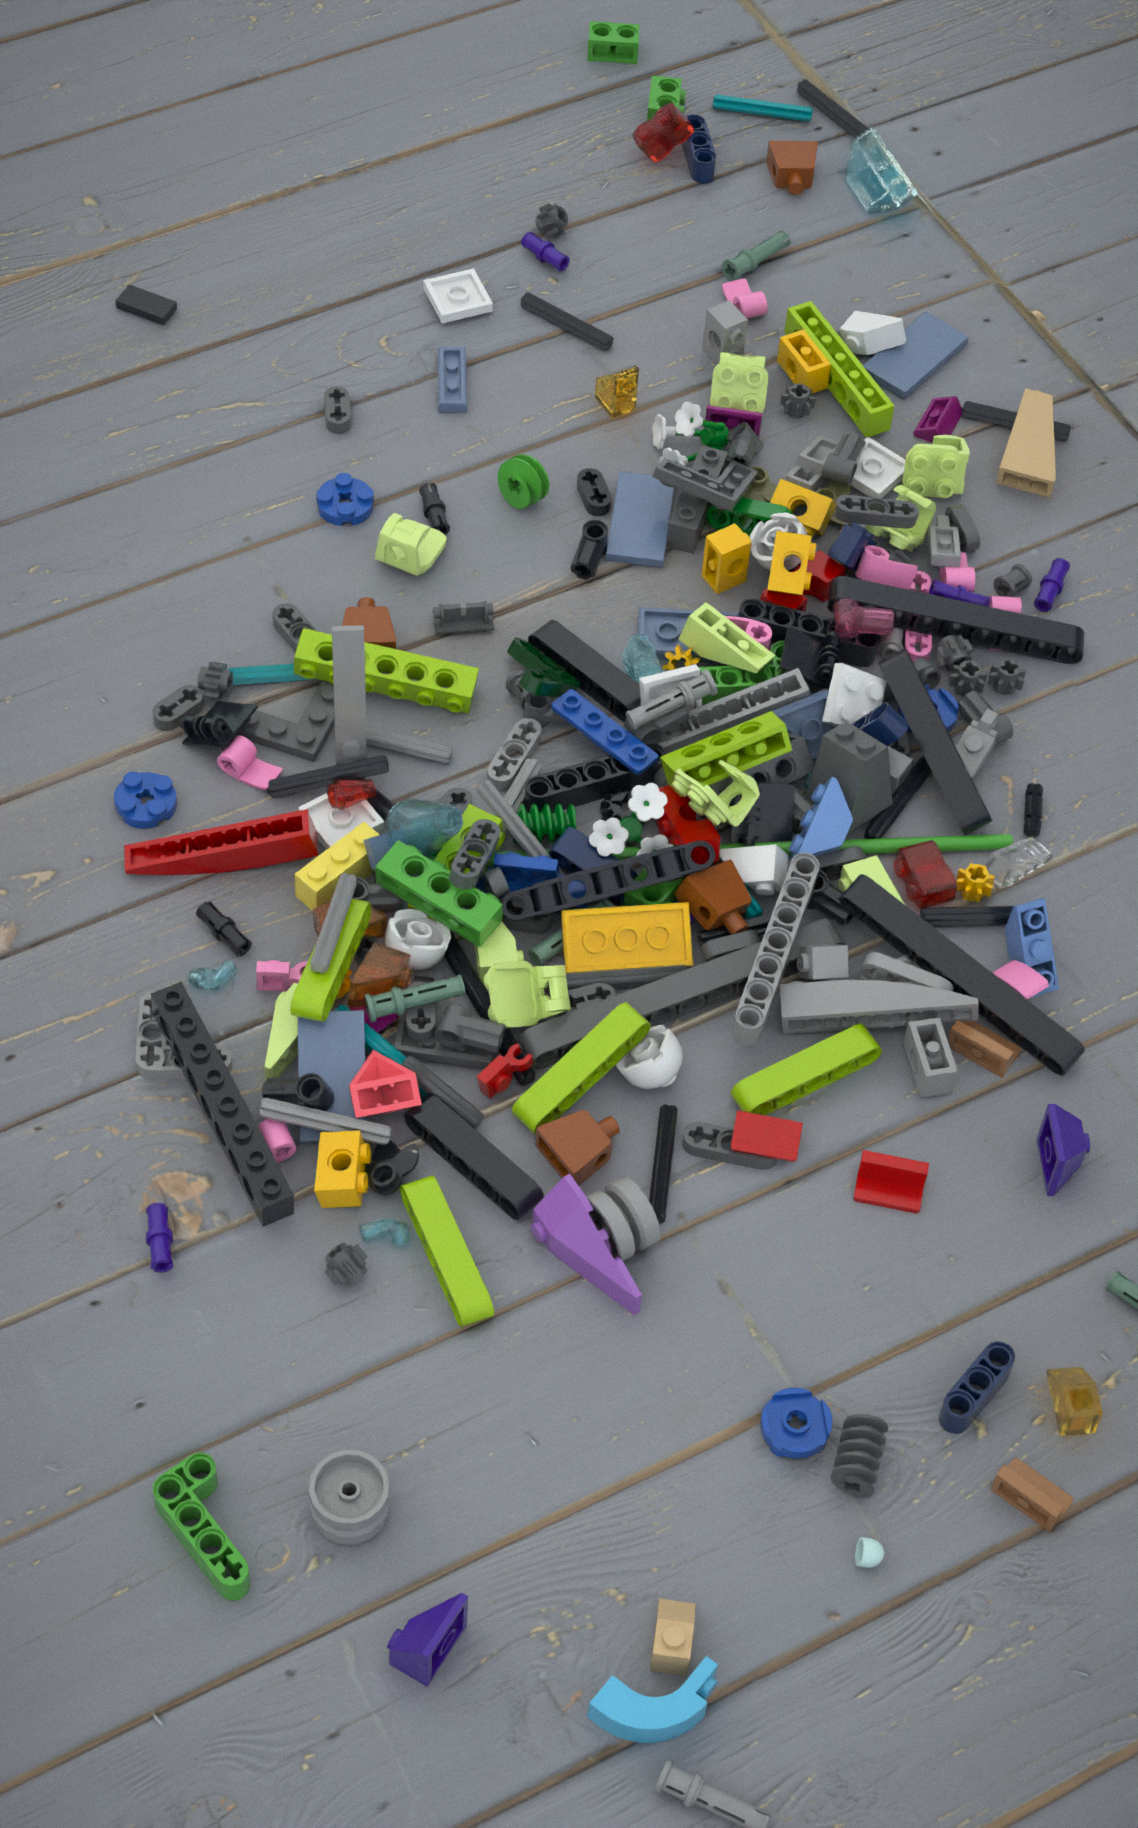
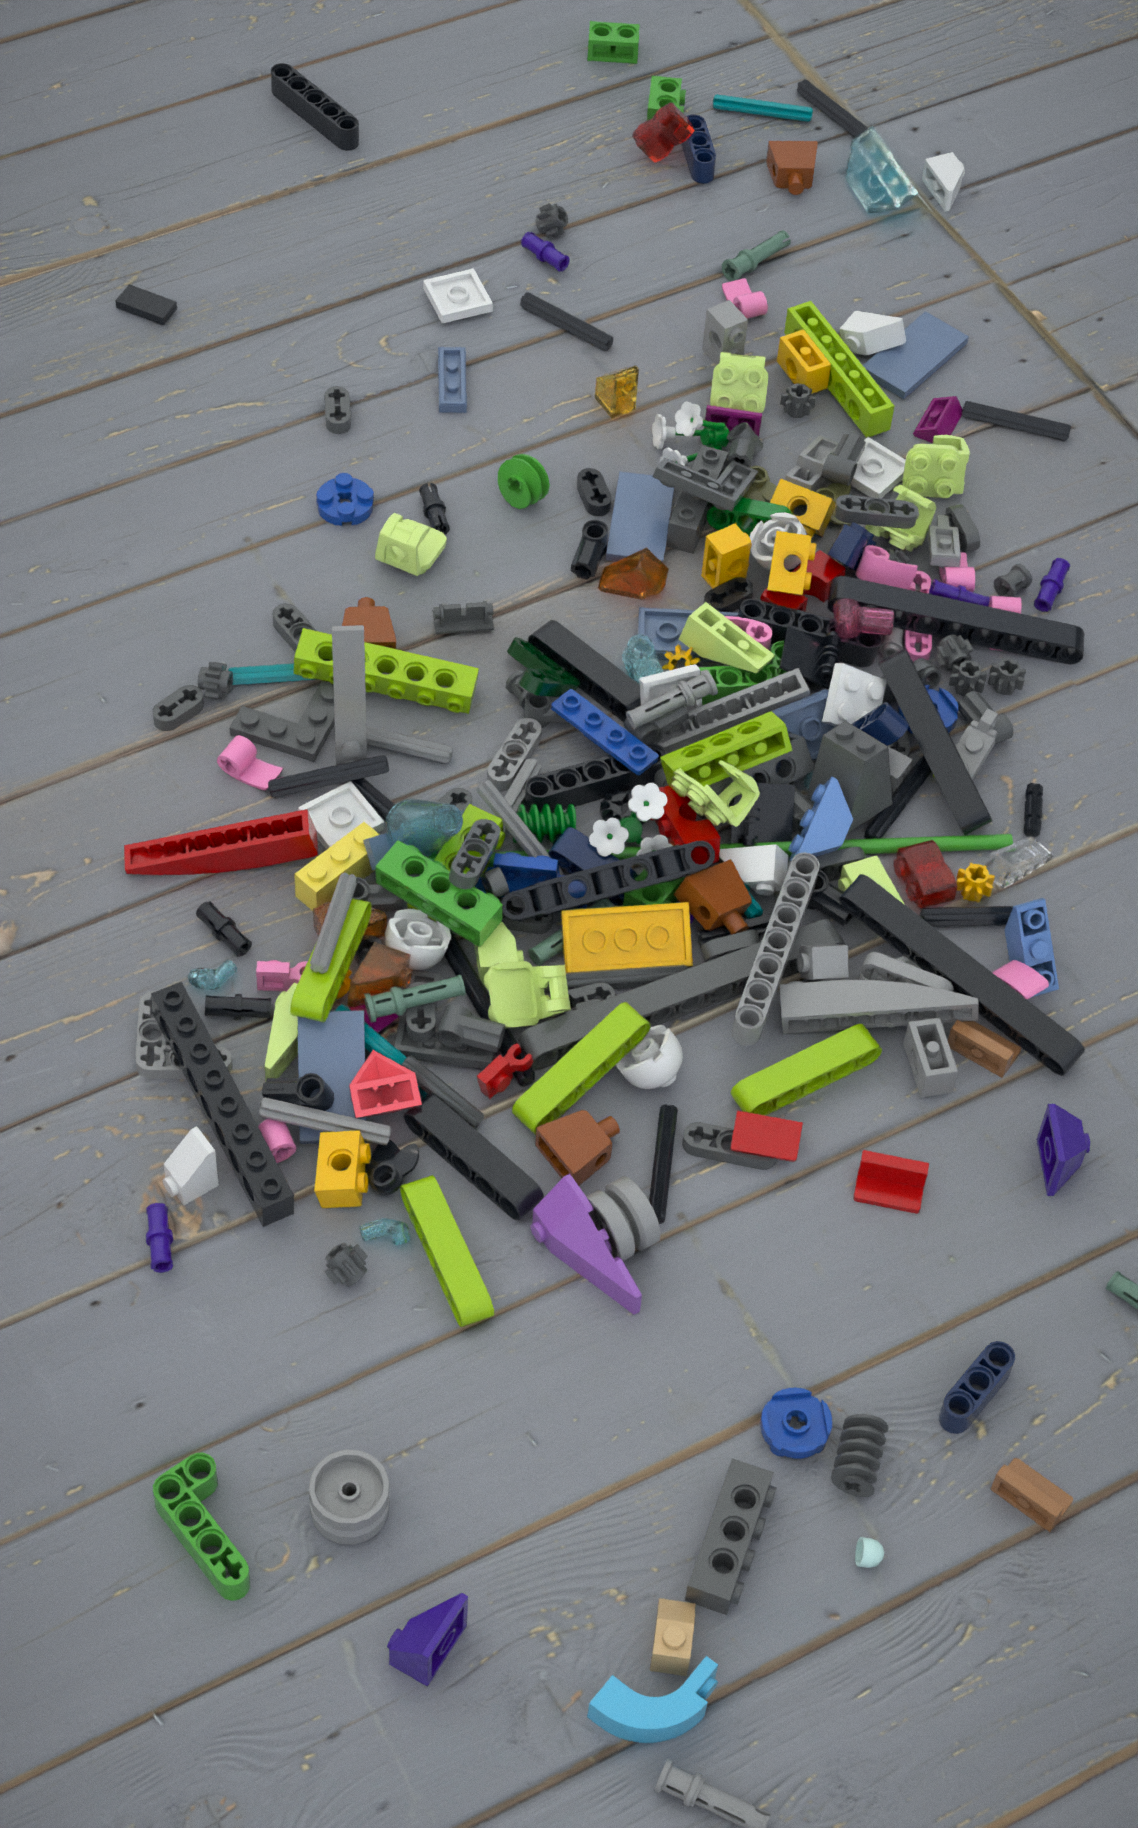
(141, 785): blue plate -> none
(191, 1168): none -> white slope
(217, 726): black hinge -> none
(238, 1006): none -> black pin
(315, 106): none -> black beam
(347, 793): clear red cone -> none
(635, 576): none -> clear orange slope
(727, 596): none -> black beam
(741, 1484): none -> dark grey brick
(943, 178): none -> white slope
(1030, 451): tan slope -> none
(1074, 1400): clear yellow slope -> none

